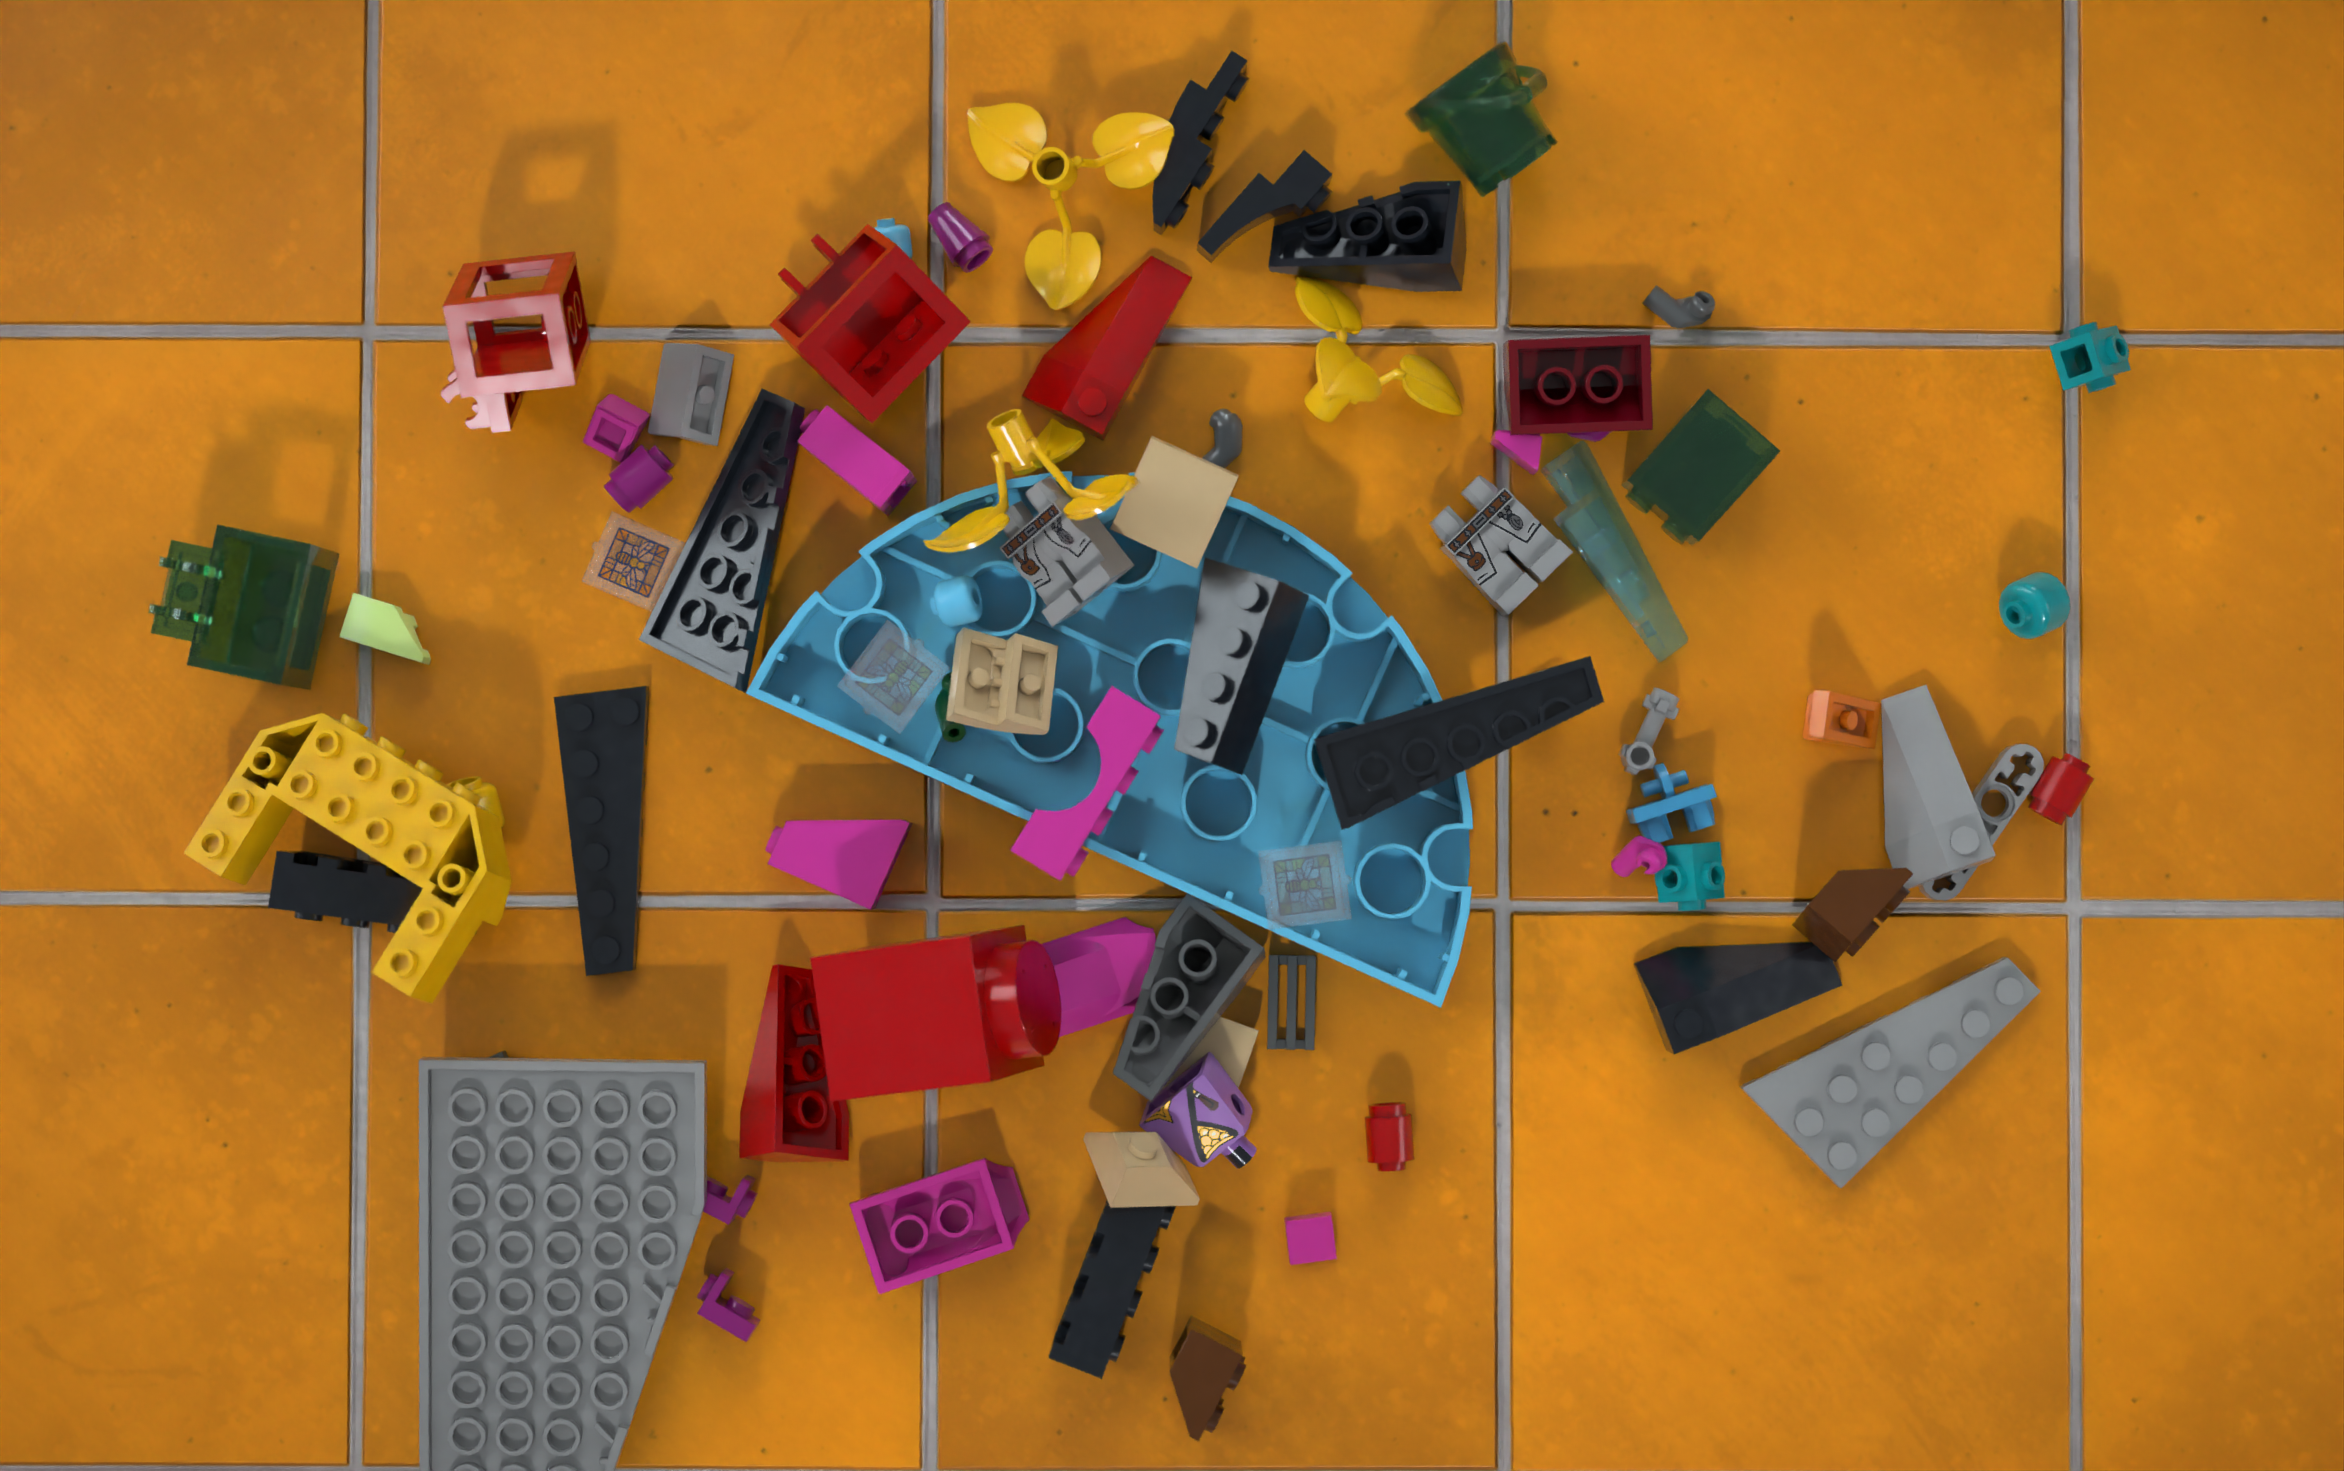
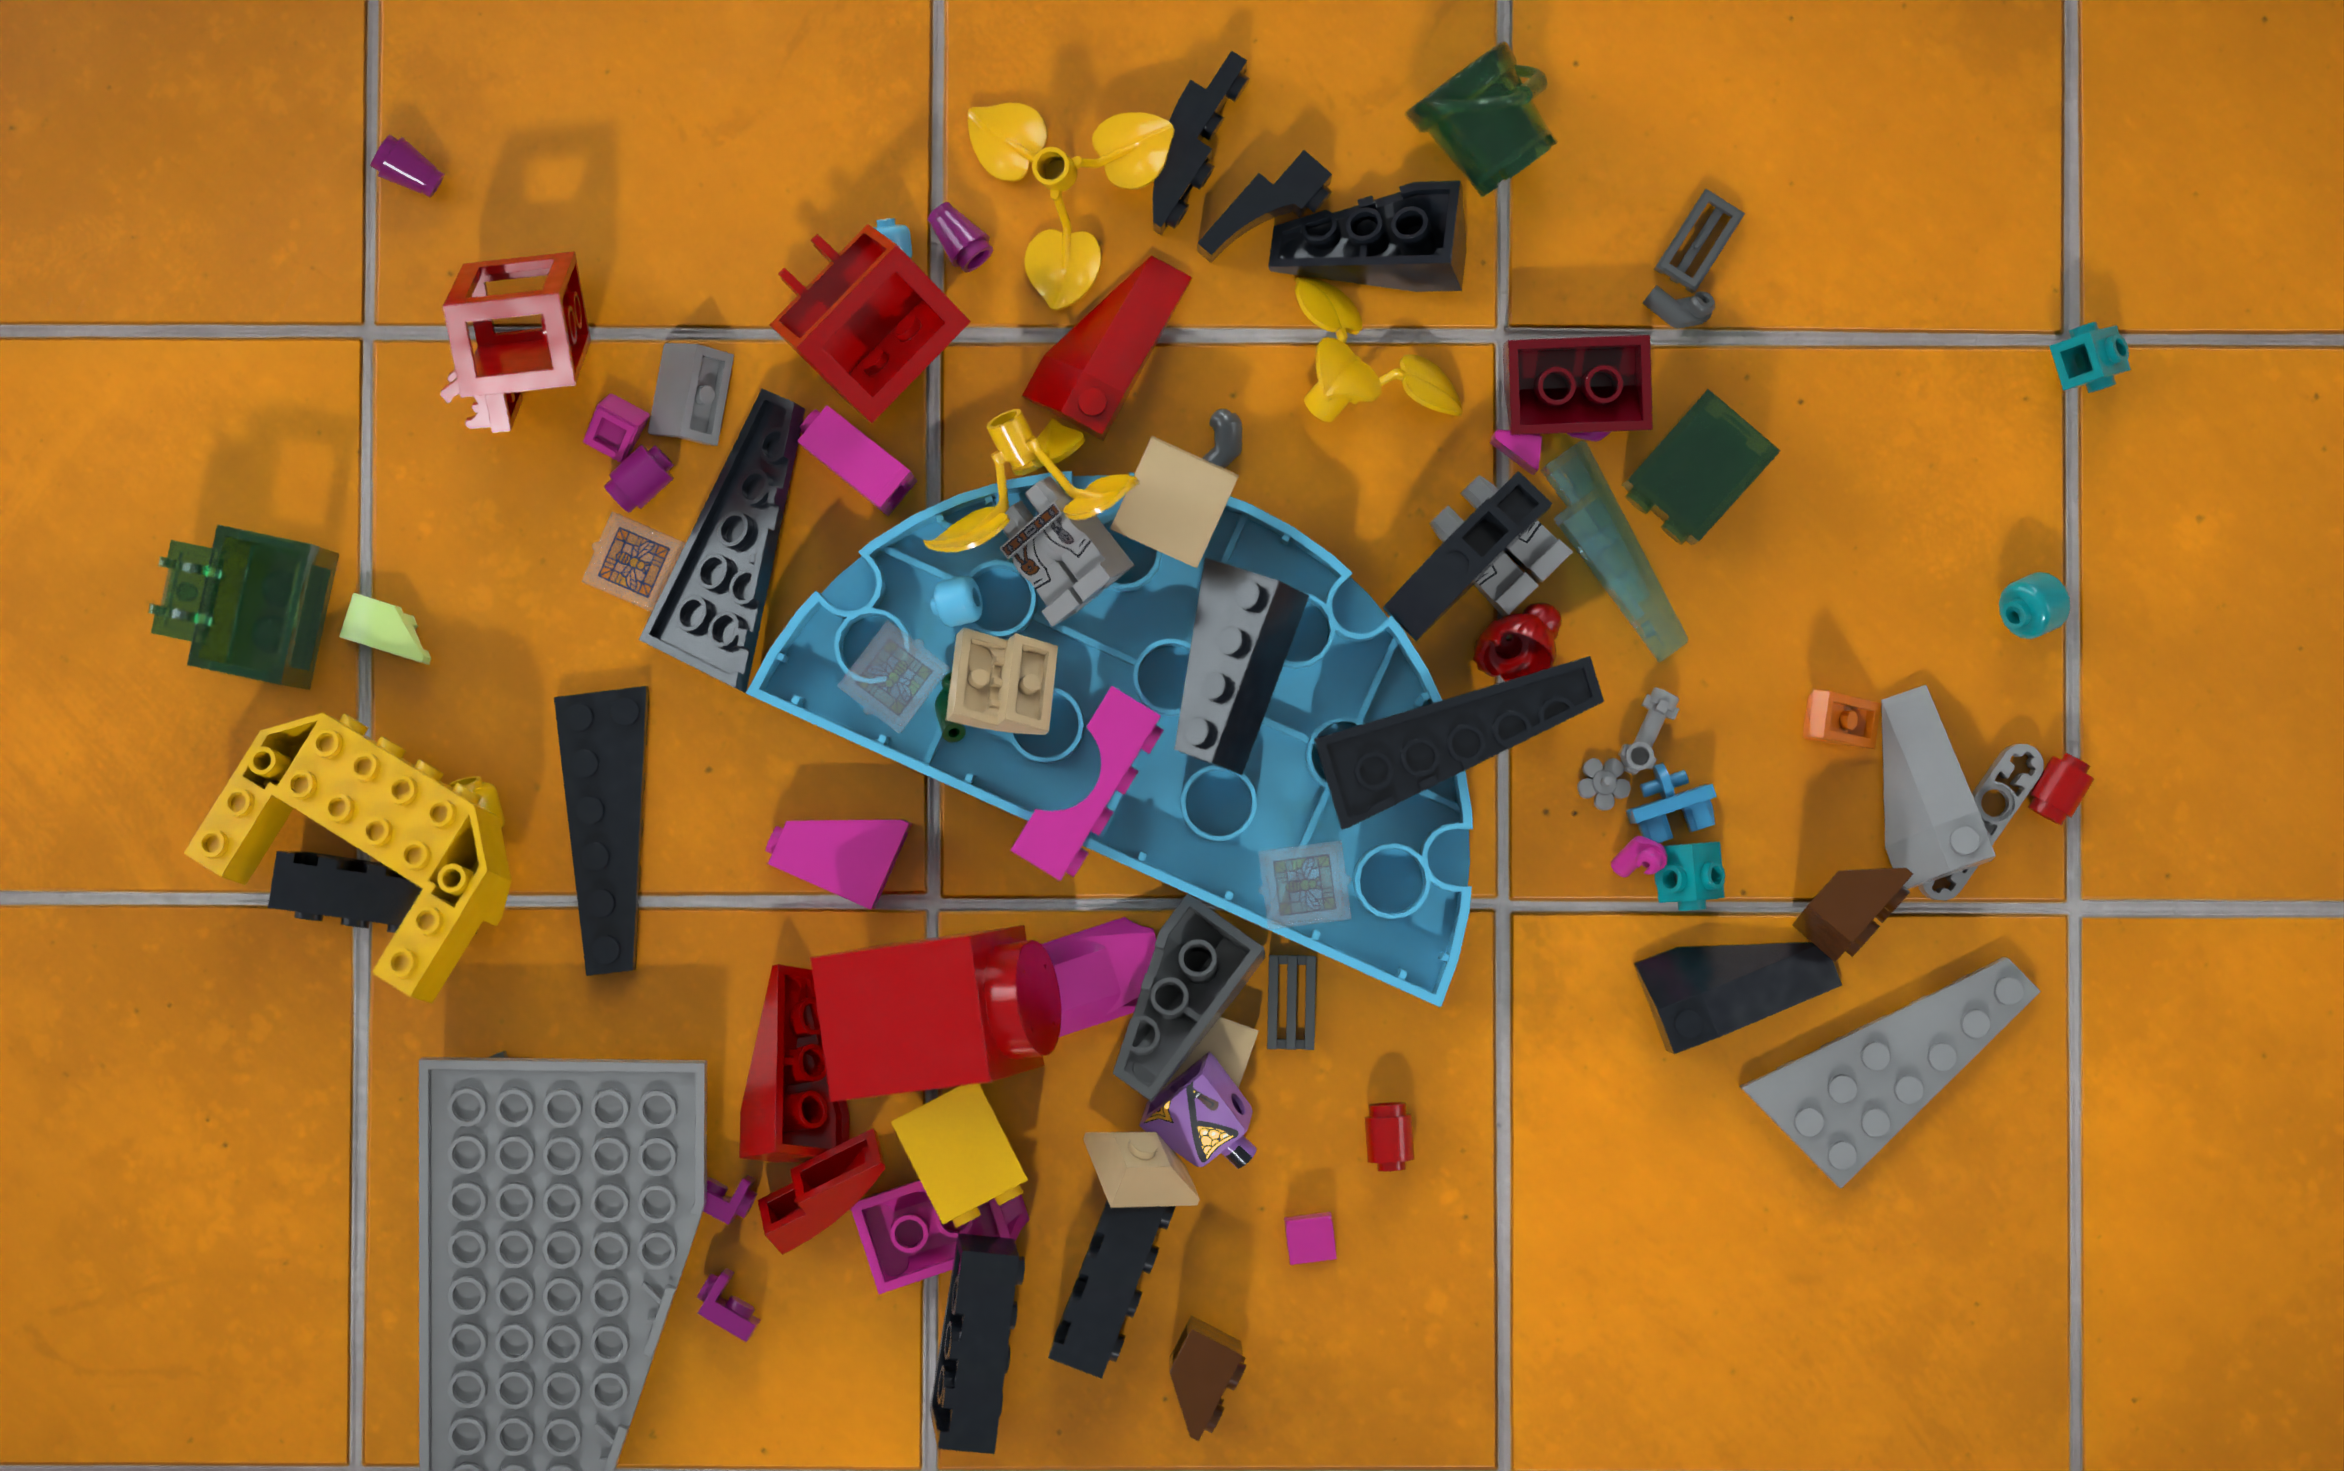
(406, 166): none -> magenta cone
(821, 1191): none -> red slope
(960, 1153): none -> yellow brick
(975, 1343): none -> black wedge
(1467, 555): none -> black slope
(1528, 649): none -> red piece
(1603, 782): none -> light grey plant
(1678, 274): none -> dark grey tile

